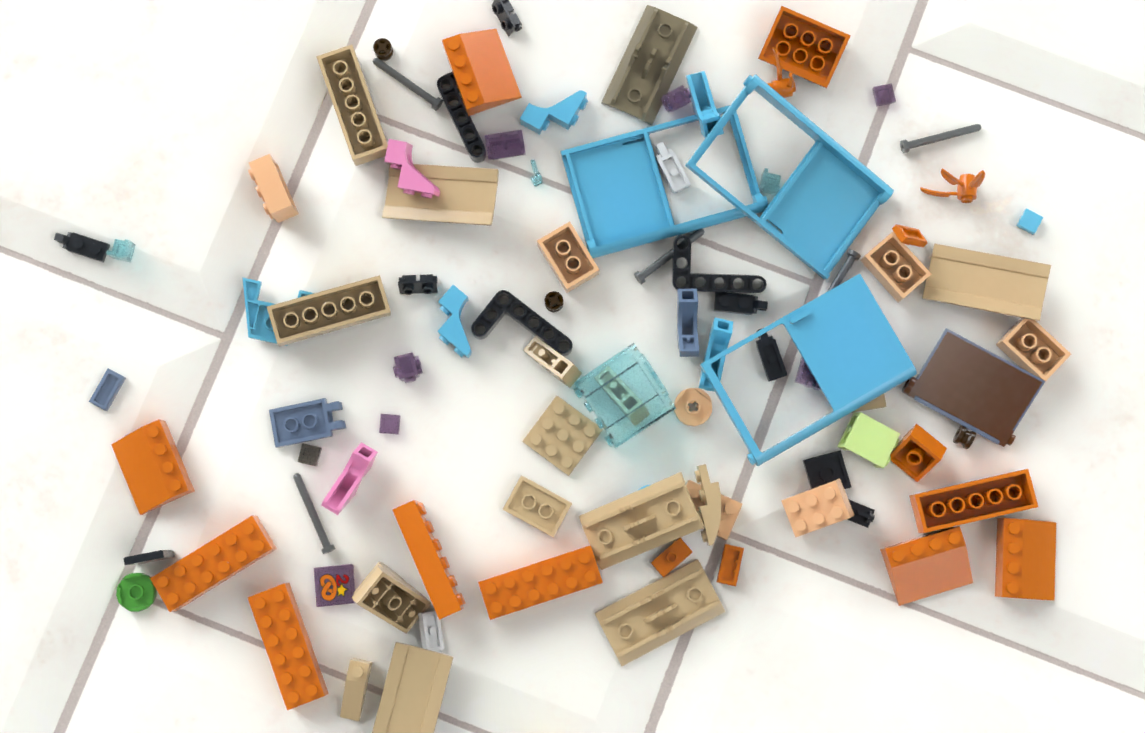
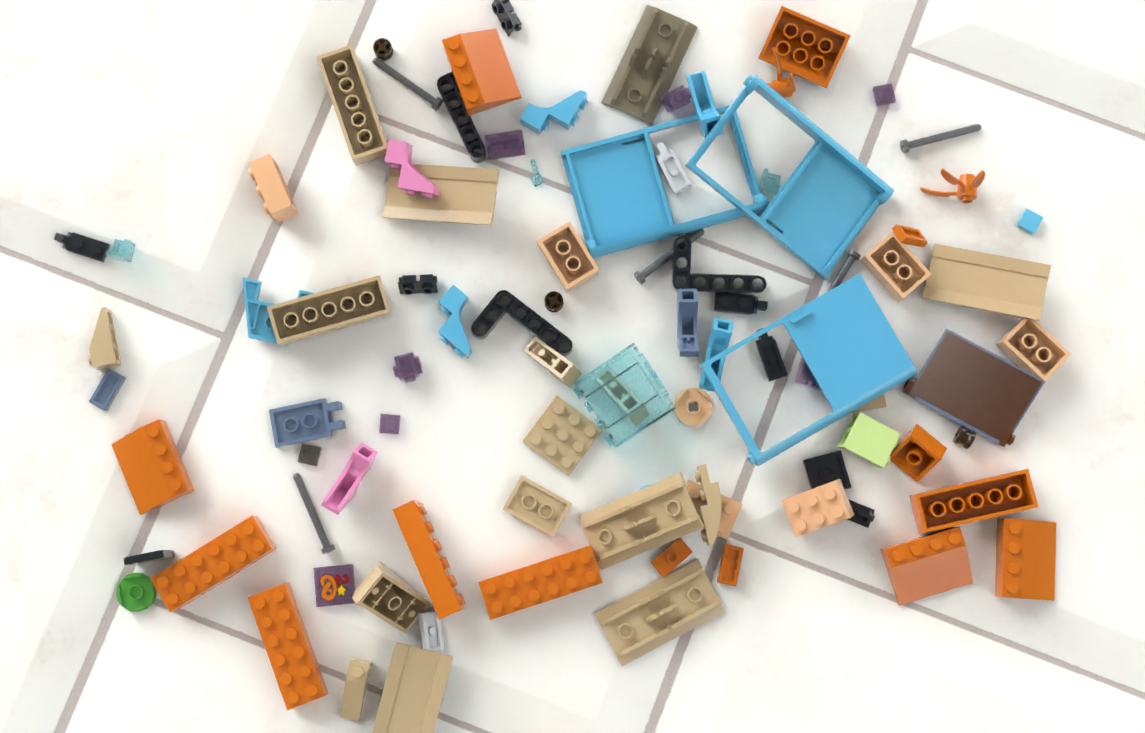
(104, 345): none -> tan slope

